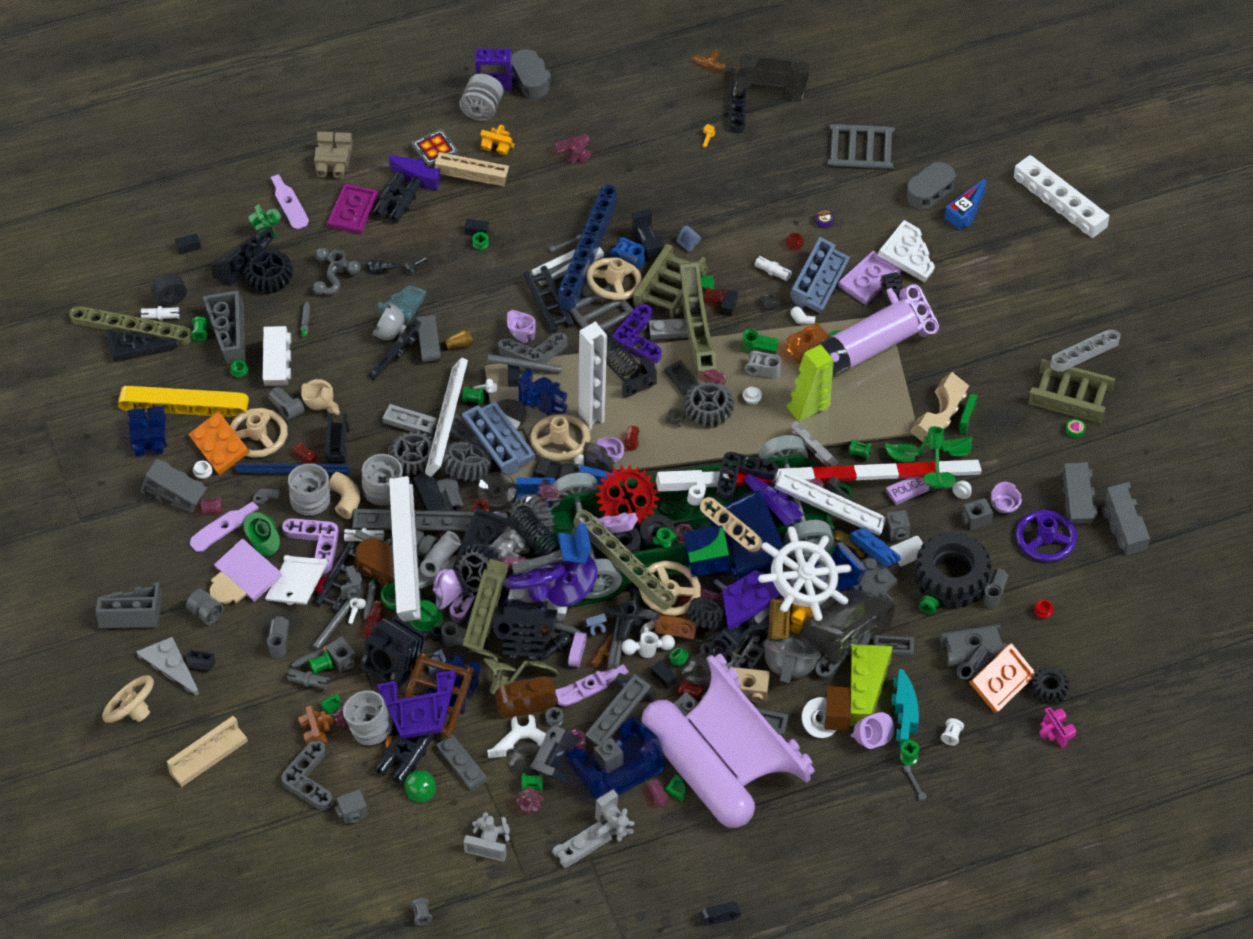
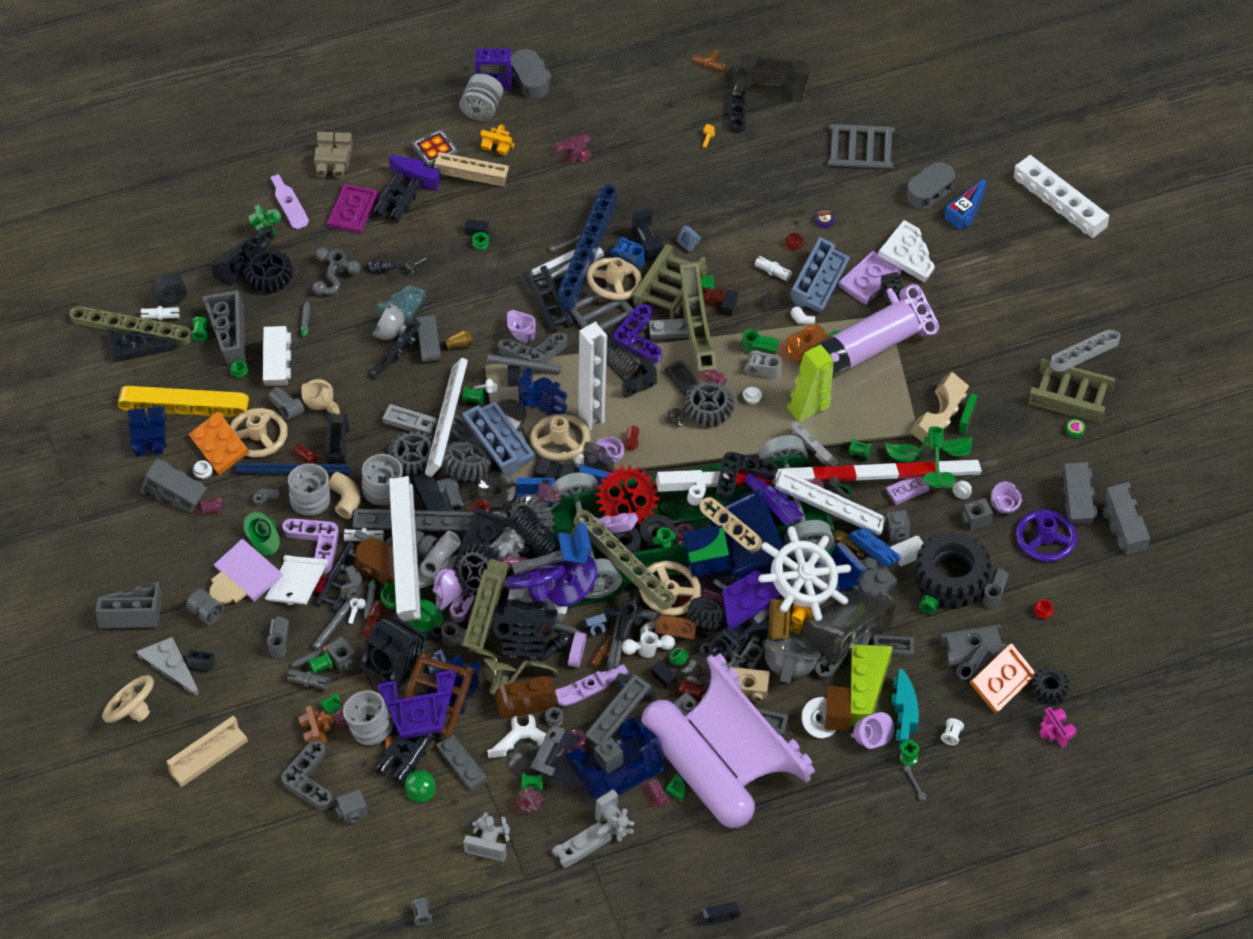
(188, 244): black piece -> none
(214, 532): lavender piece -> none

